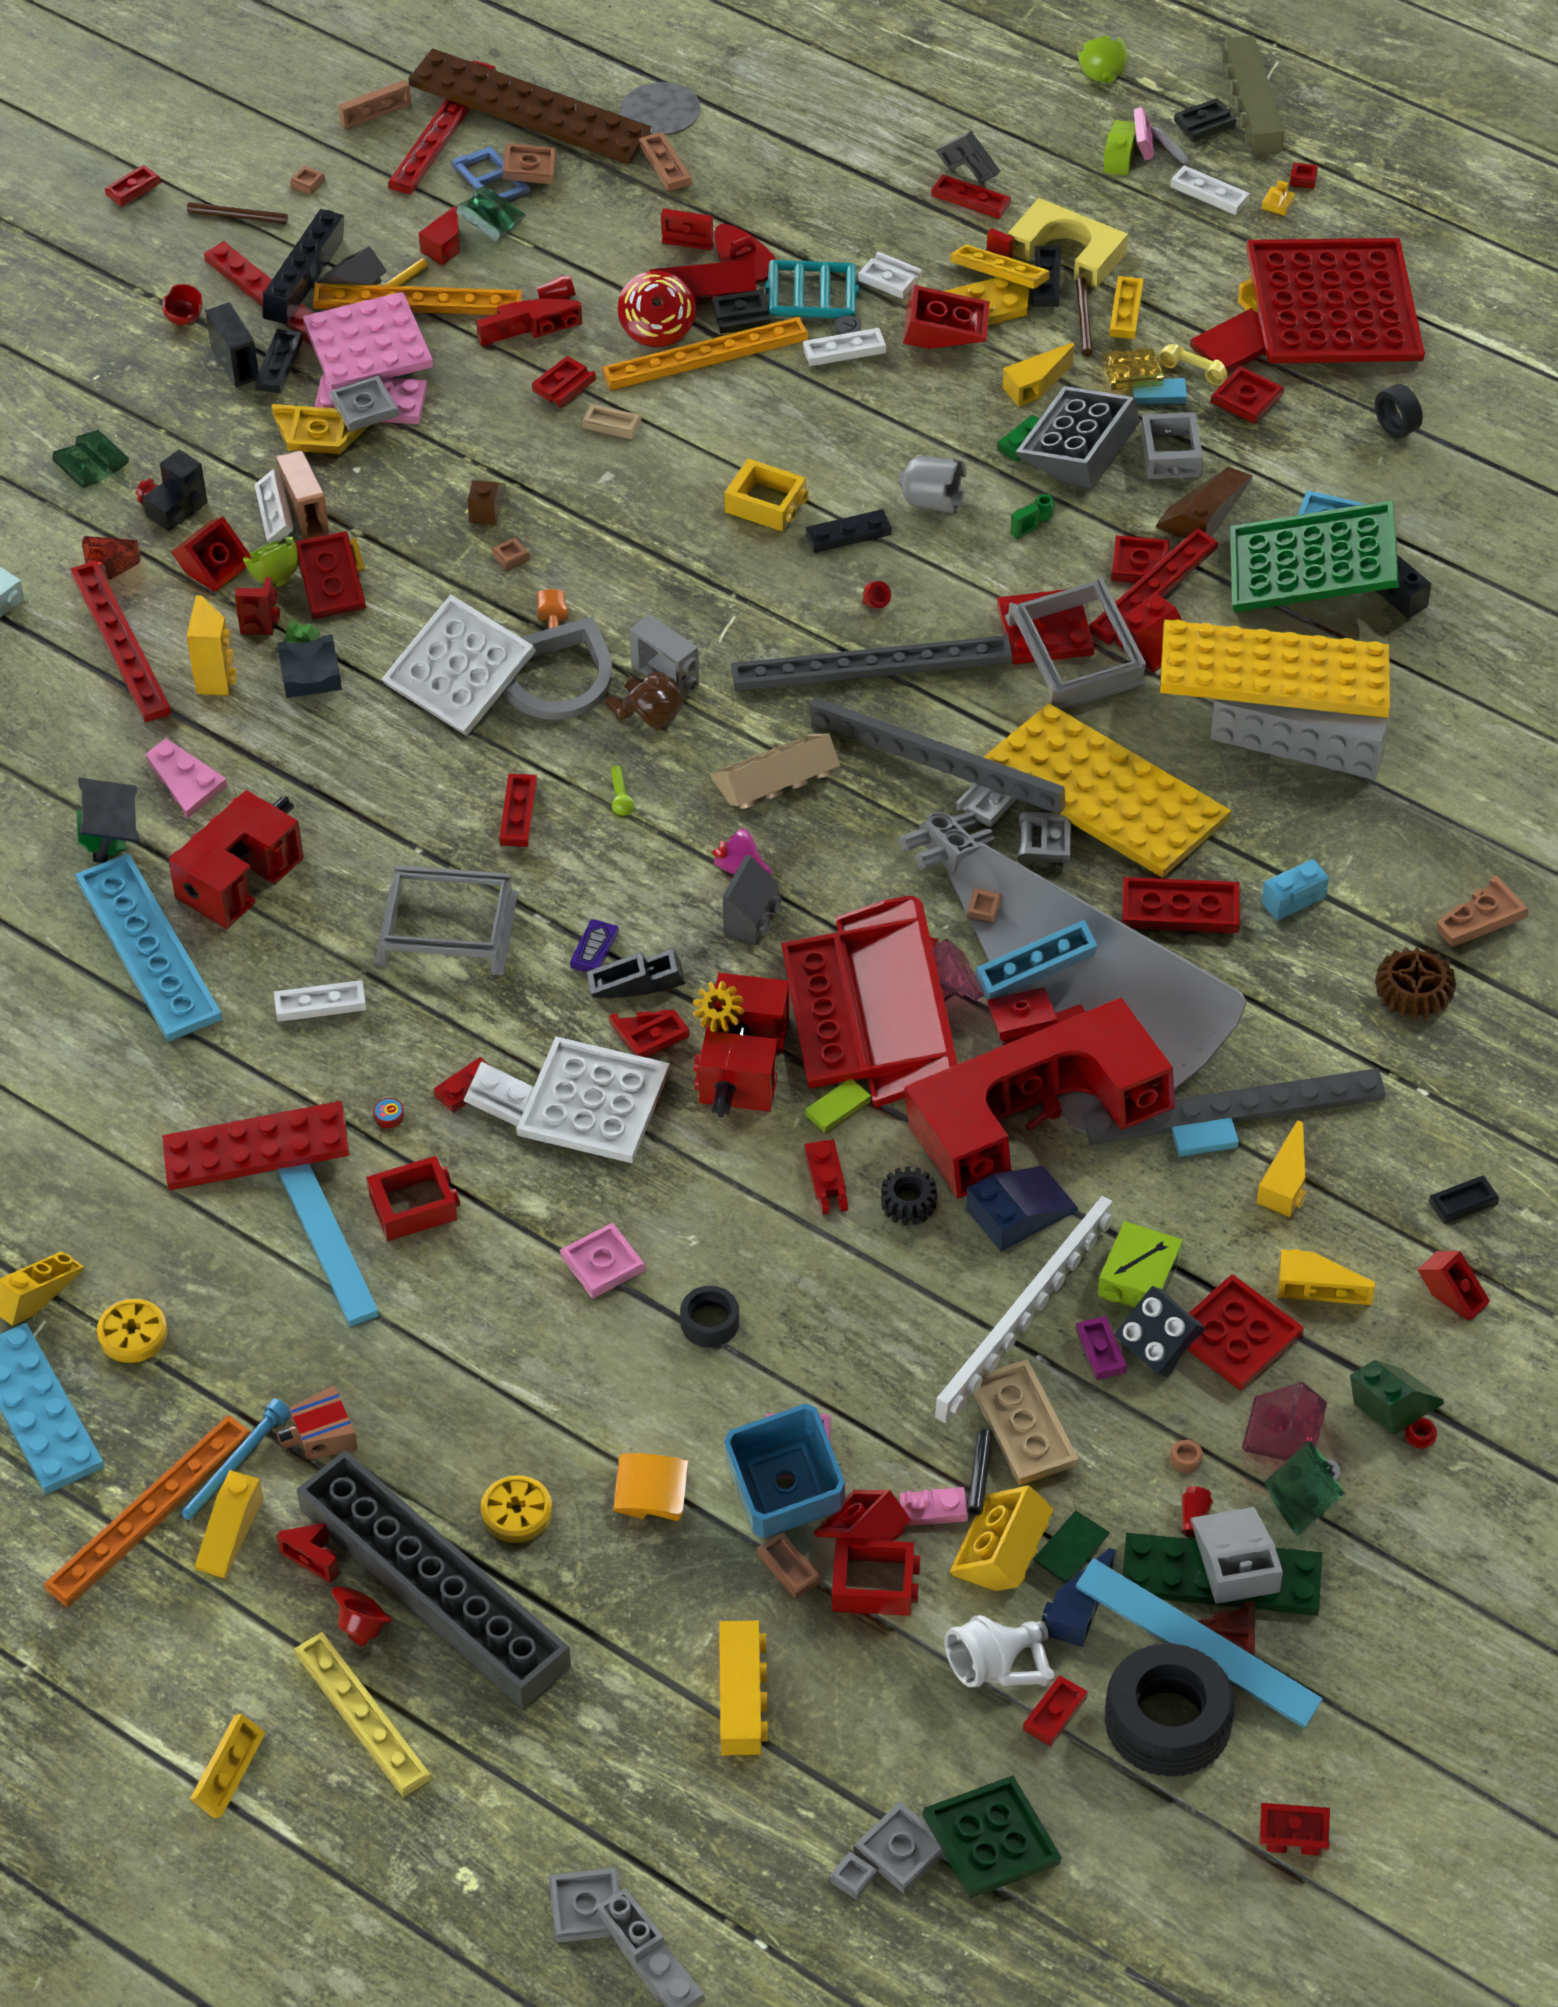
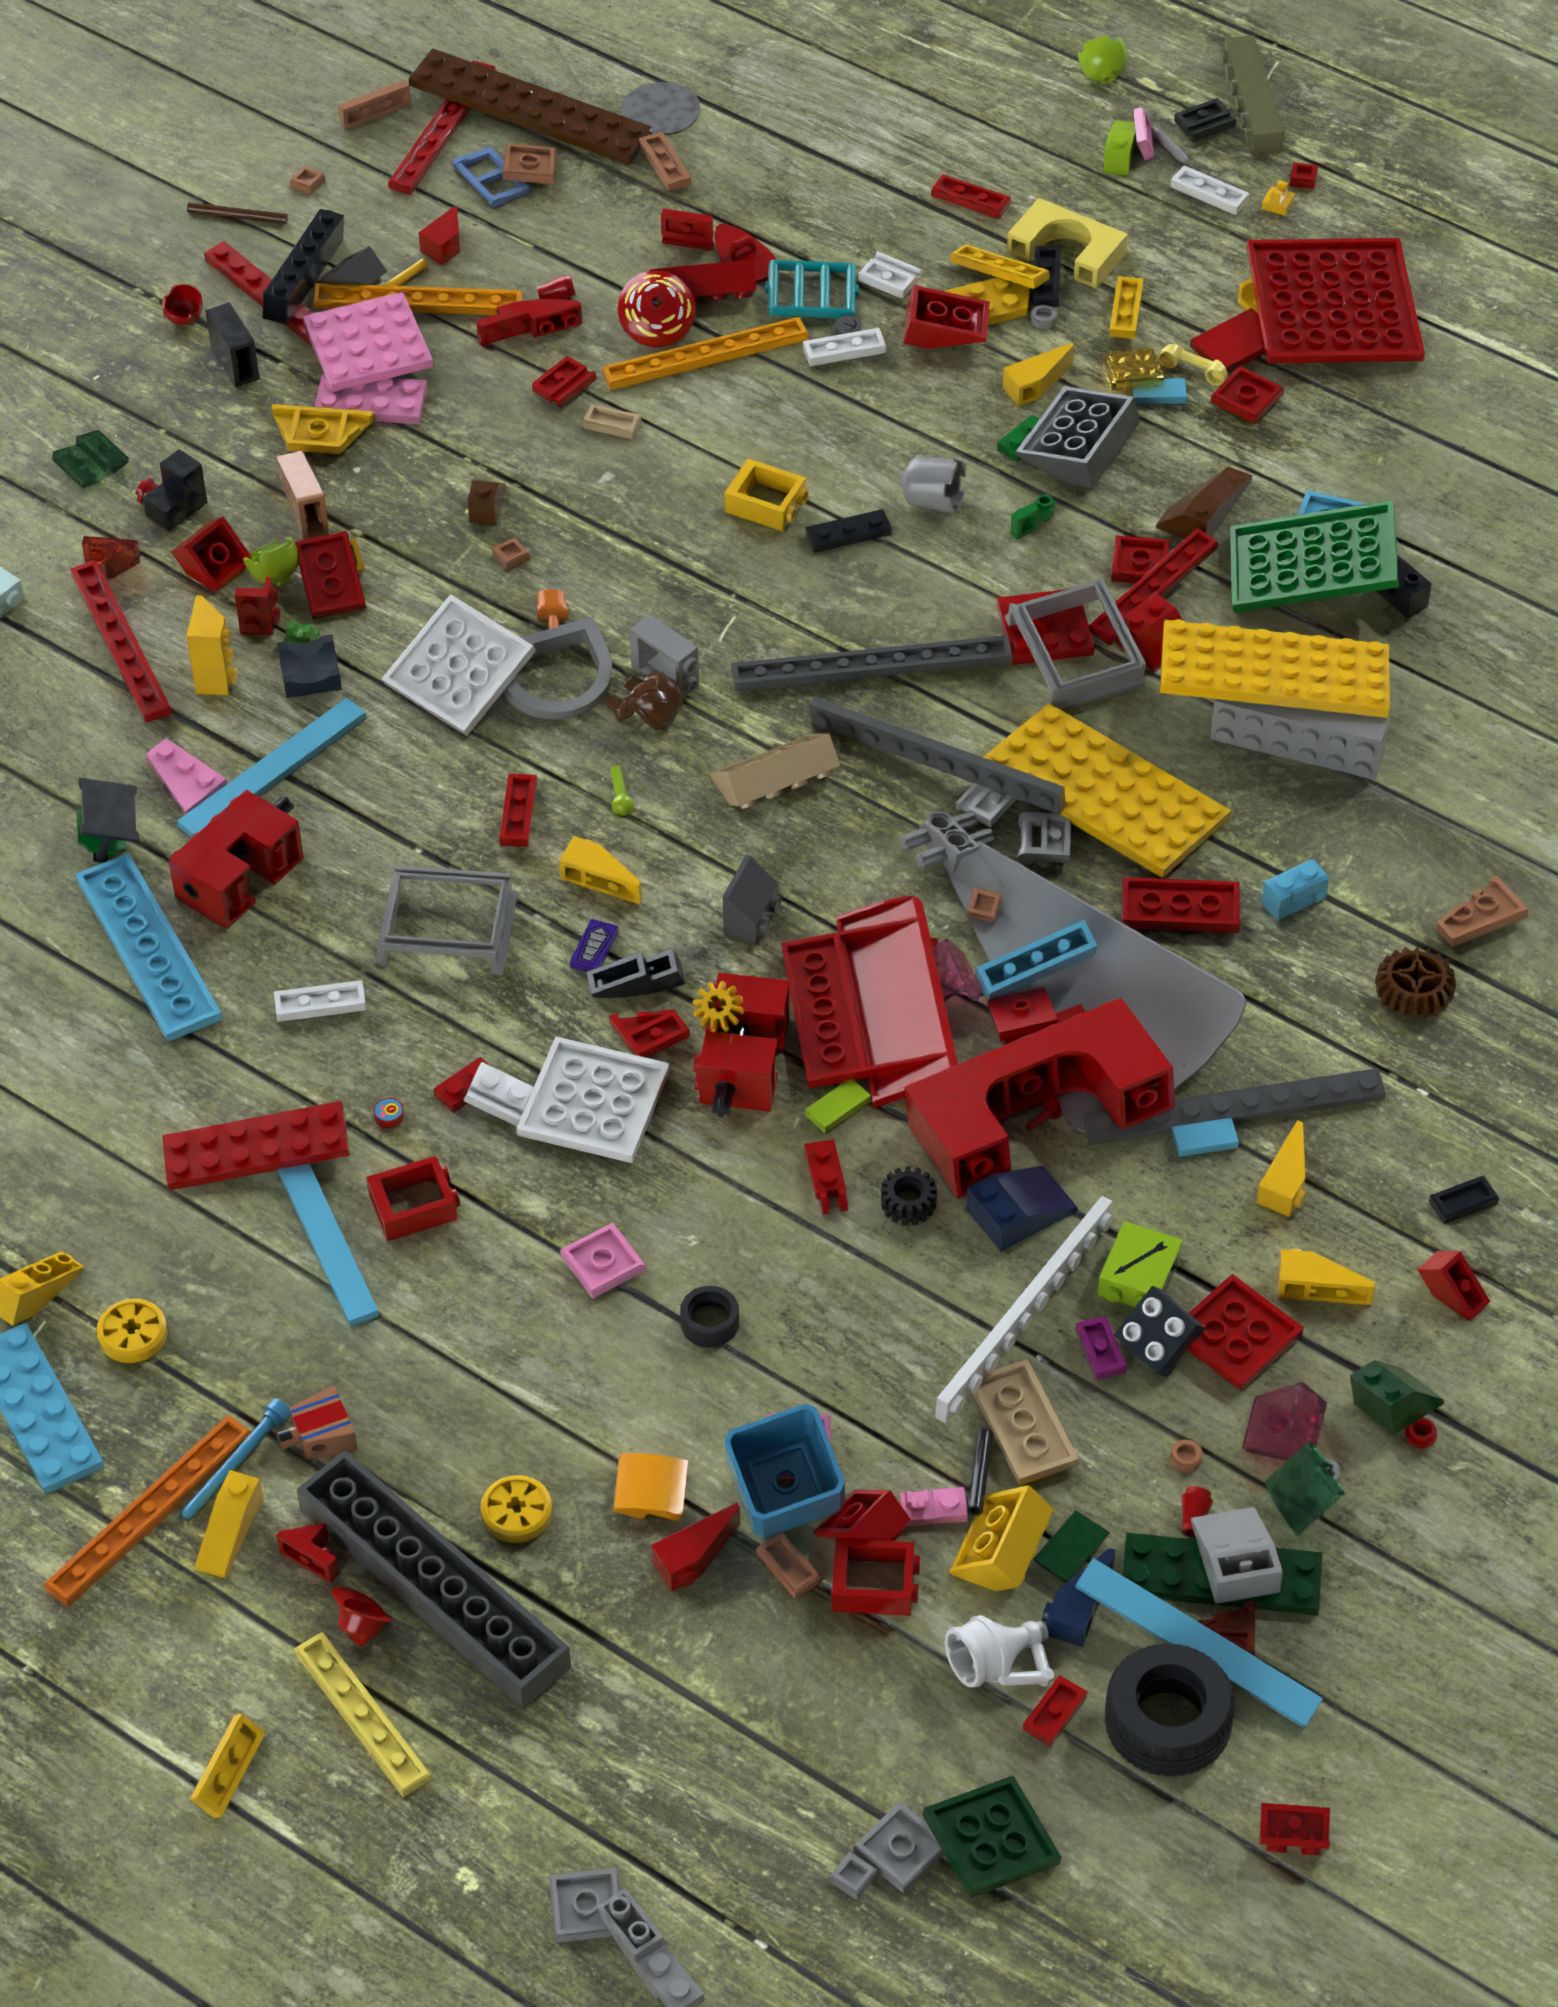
(132, 185): red plate -> none
(273, 507): white plate -> none
(278, 361): black plate -> none
(278, 763): none -> medium azure tile
(364, 403): light grey tile -> none
(490, 213): clear green slope -> none
(596, 869): none -> yellow slope
(690, 1551): none -> red slope
(730, 854): dark pink hat -> none
(740, 1688): yellow brick -> none
(741, 311): pearl dark grey plate -> none
(876, 594): red tile -> none
(970, 151): dark grey tile -> none
(1000, 243): red tile -> none
(1043, 317): none -> light grey tile
(1084, 320): reddish brown bar -> none
(1159, 464): light grey window -> none
(1406, 403): black tyre -> none

